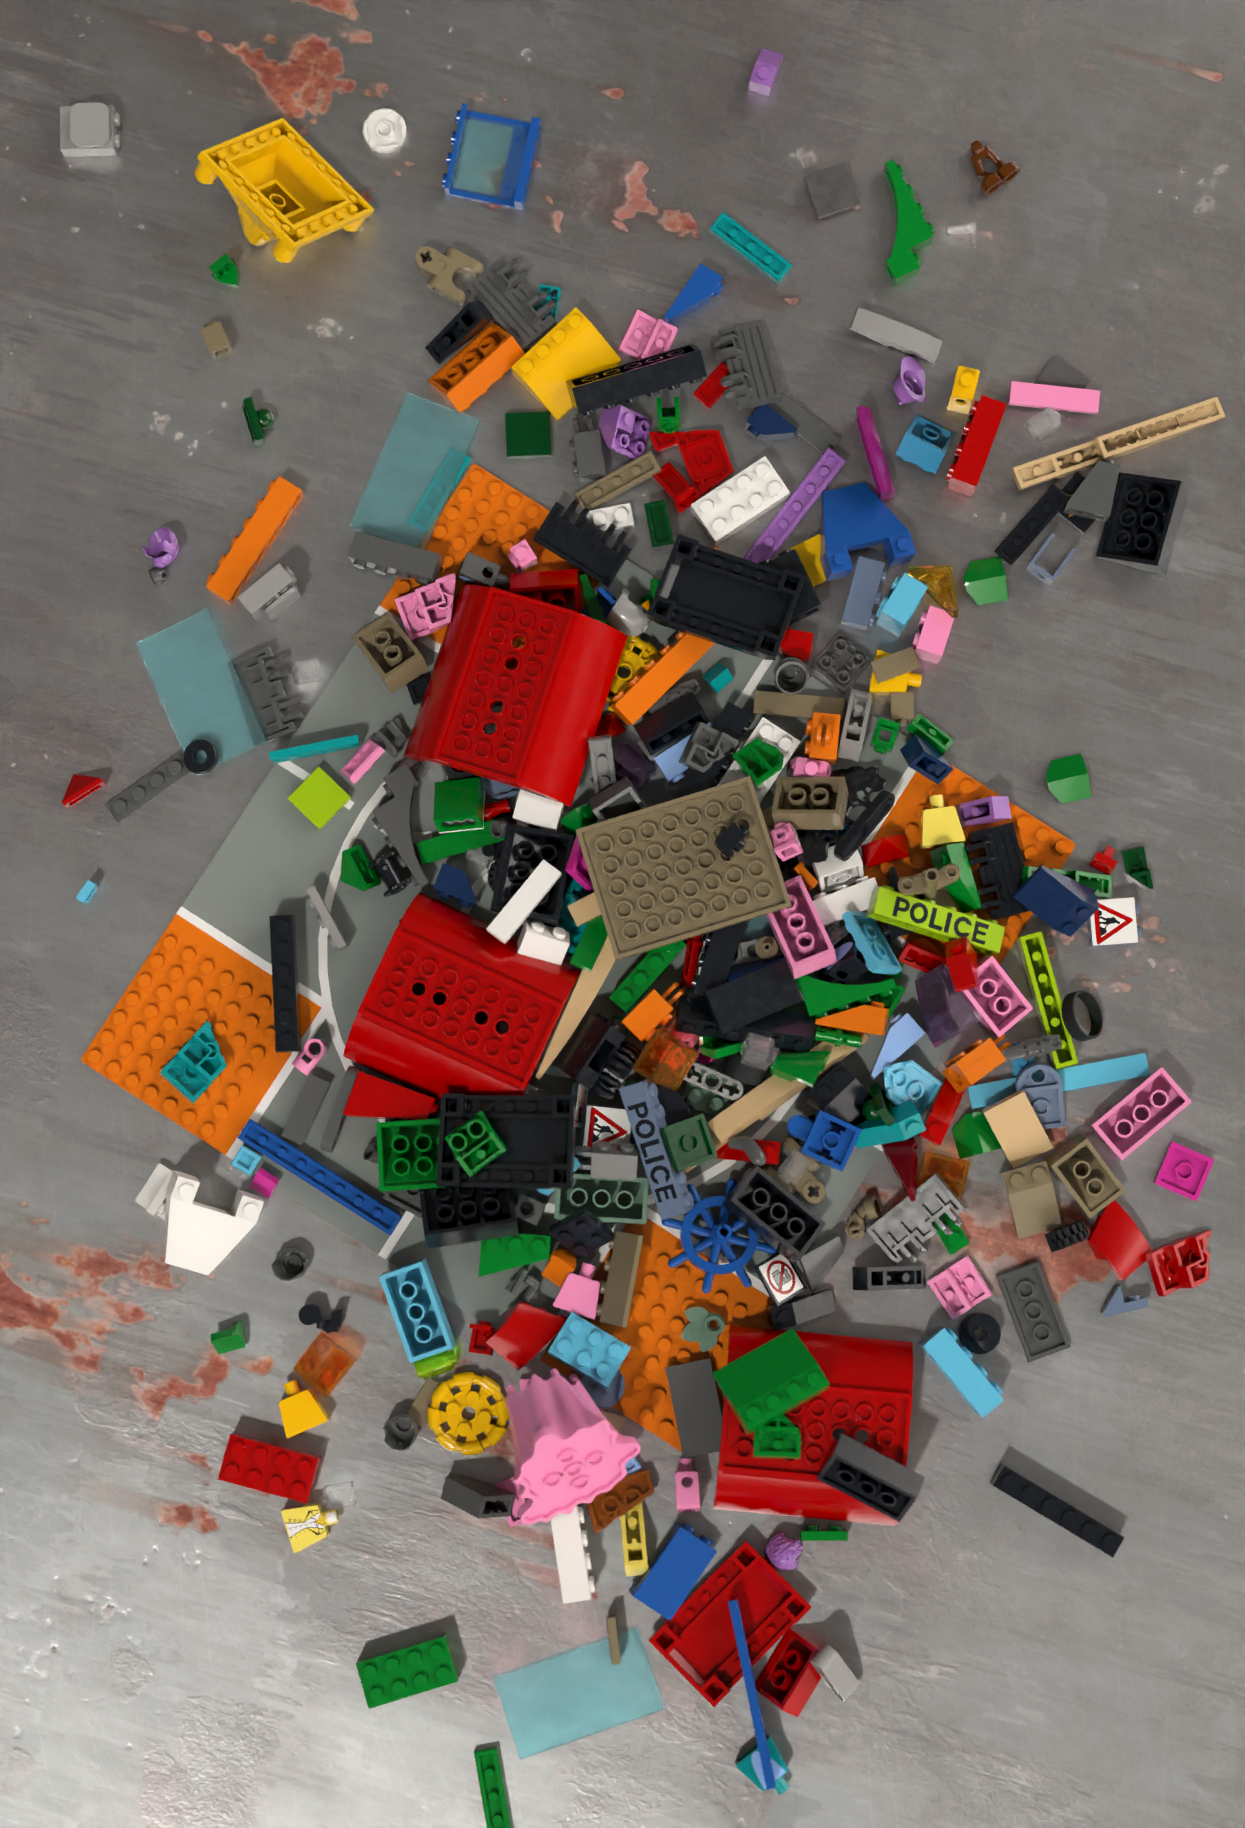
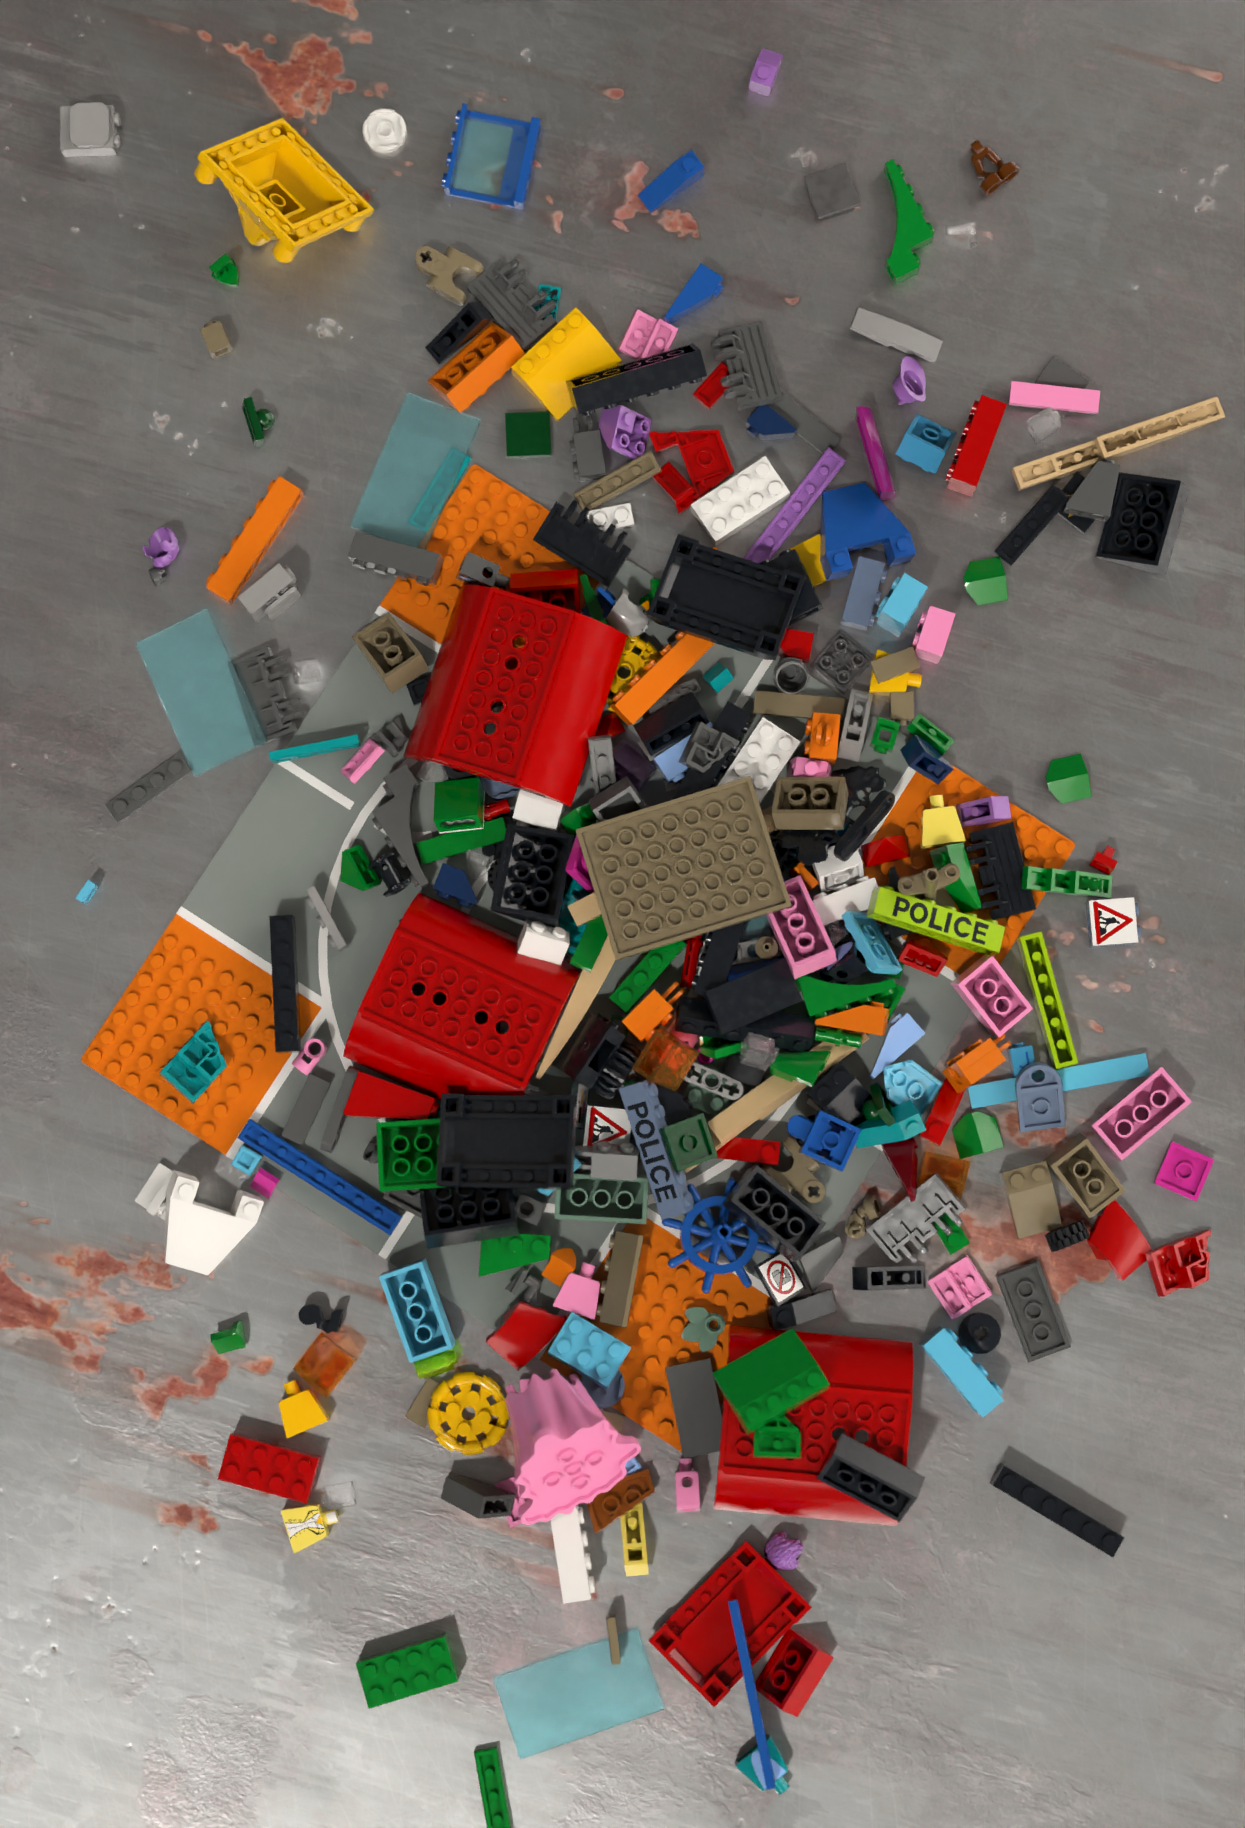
(80, 788): red slope -> none
(190, 757): black piece -> none
(290, 1264): dark grey hair -> none
(319, 798): lime tile -> none
(400, 1431): dark grey hair -> none
(427, 607): bright pink slope -> none
(475, 1143): green slope -> none
(478, 1338): red bracket -> none
(498, 828): dark grey hinge -> none
(522, 557): bright pink brick -> none
(524, 901): white tile -> none
(581, 1232): black plate -> none
(659, 523): dark green tile -> none
(668, 417): green window -> none
(672, 181): none -> blue slope
(674, 1571): blue panel -> none
(732, 840): black brick -> none
(750, 247): teal tile -> none
(751, 1148): dark grey arm -> none
(759, 760): green slope -> none
(785, 841): bright pink brick -> none
(793, 1167): clear brick -> none
(833, 1533): green plate -> none
(834, 1672): light grey beam -> none
(940, 585): clear yellow wing -> none
(941, 1007): clear purple slope -> none
(962, 963): red slope -> none
(964, 389): yellow torso -> none
(1017, 1129): tan tile -> none
(1033, 1047): dark grey hinge -> none
(1042, 574): sand blue piece -> none
(1057, 900): dark blue slope -> none
(1070, 1020): black tyre -> none
(1115, 1303): sand blue slope -> none
(1136, 865): dark green slope -> none

